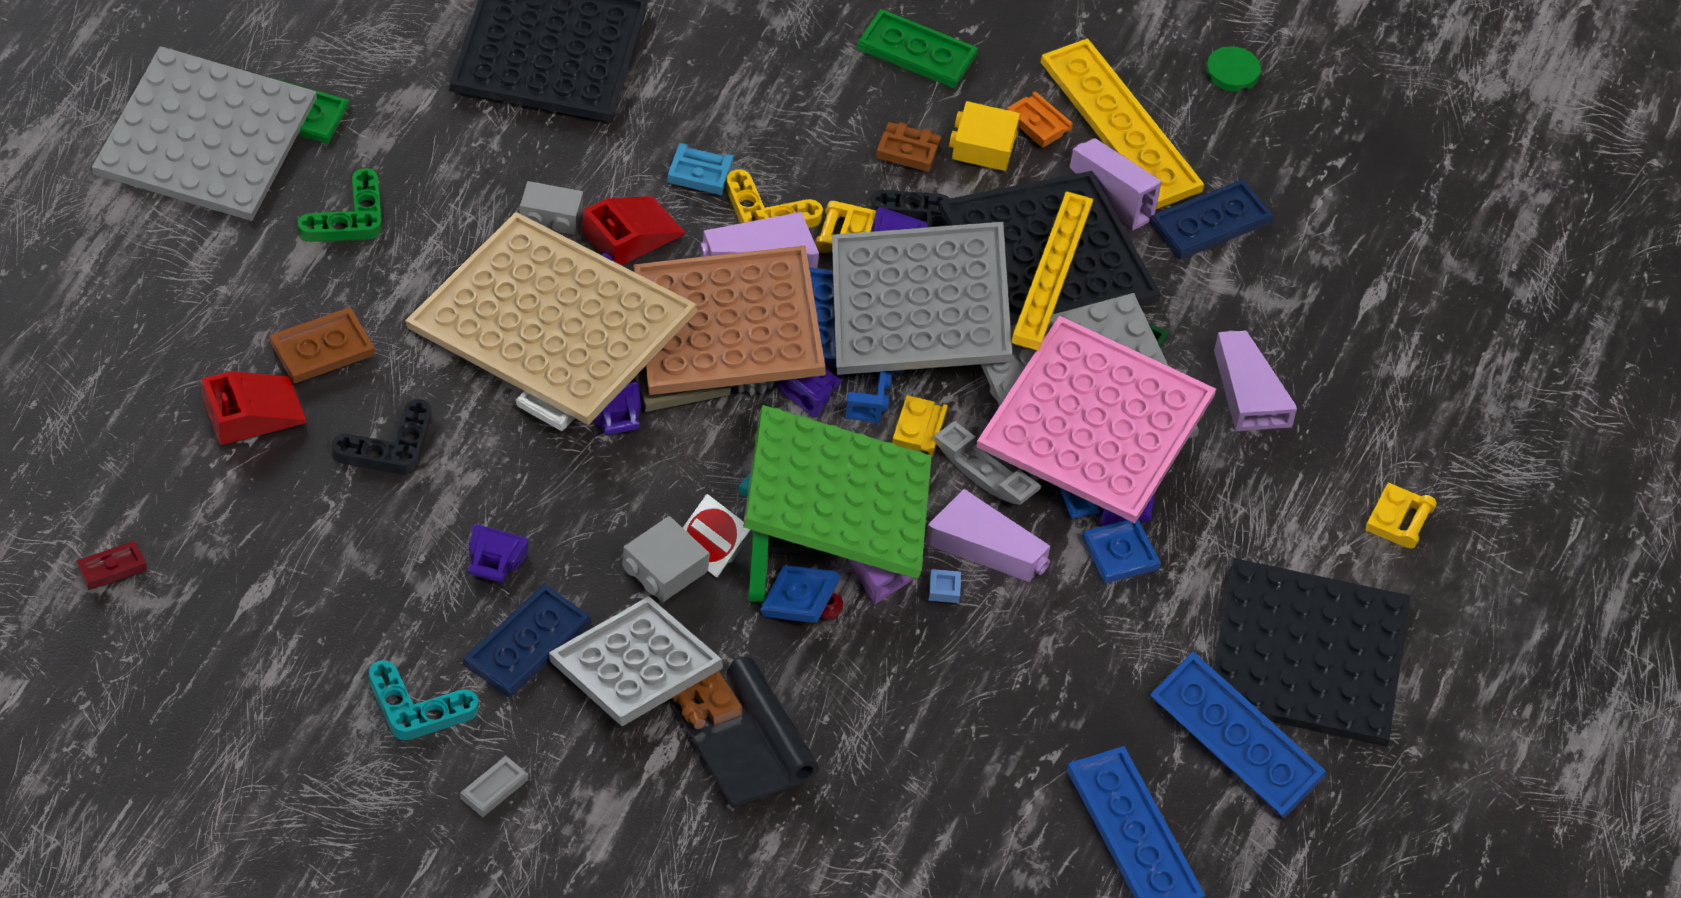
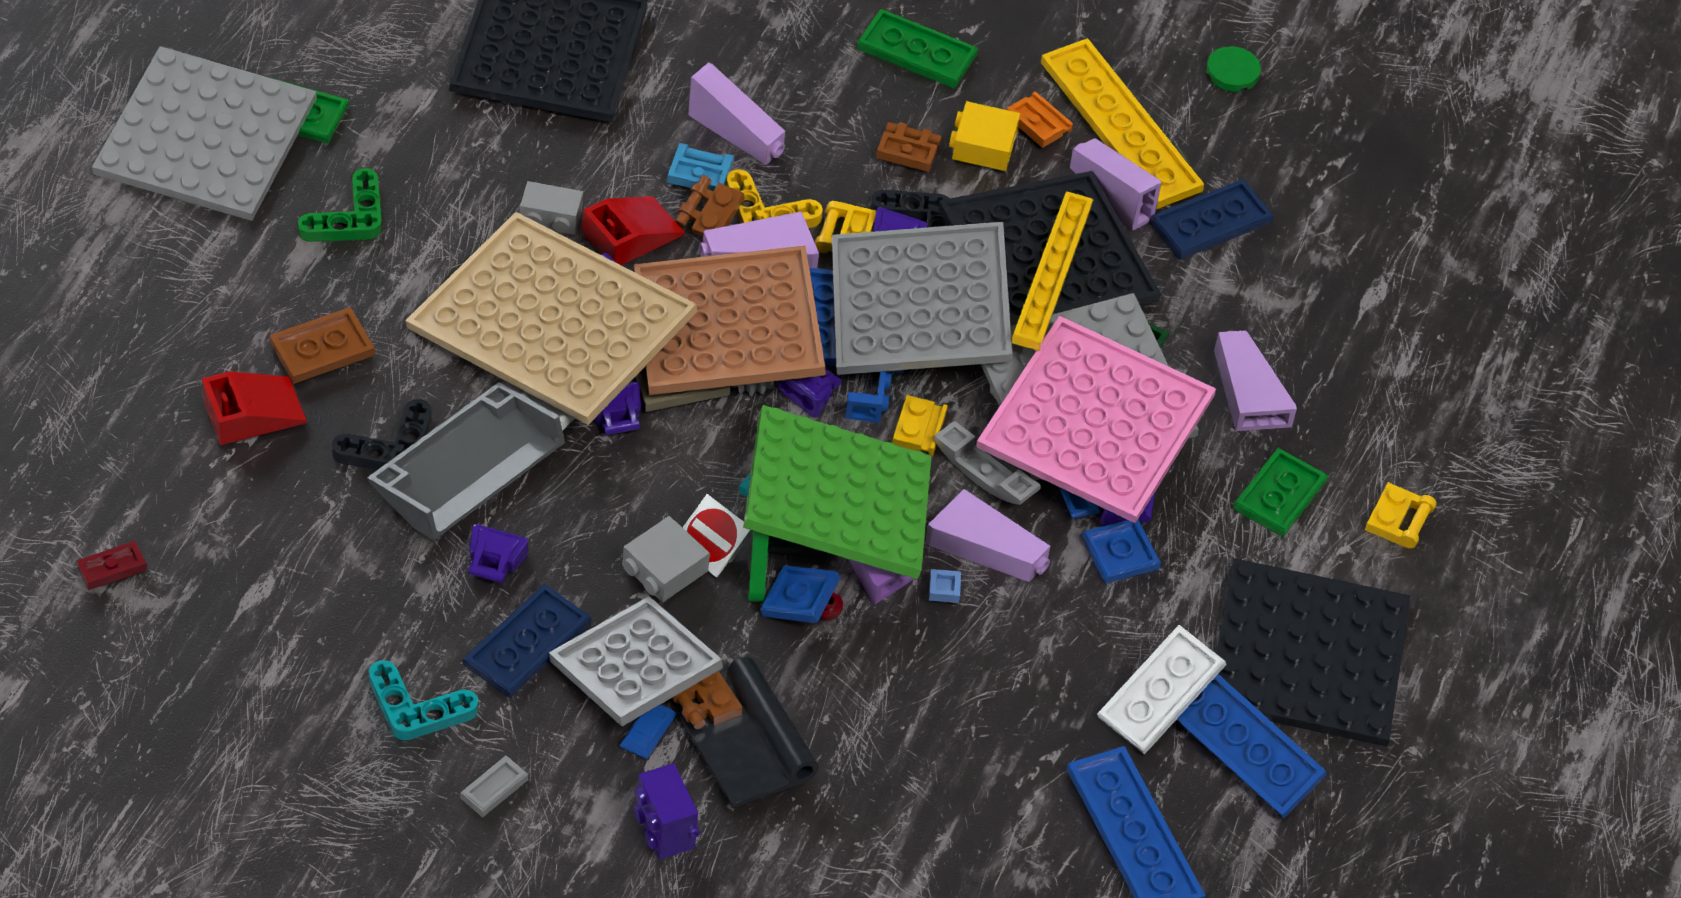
(468, 459): none -> dark grey slope
(648, 731): none -> blue tile
(666, 811): none -> dark purple brick
(717, 212): none -> dark orange plate
(734, 115): none -> lavender slope
(1161, 689): none -> white tile
(1280, 492): none -> green tile

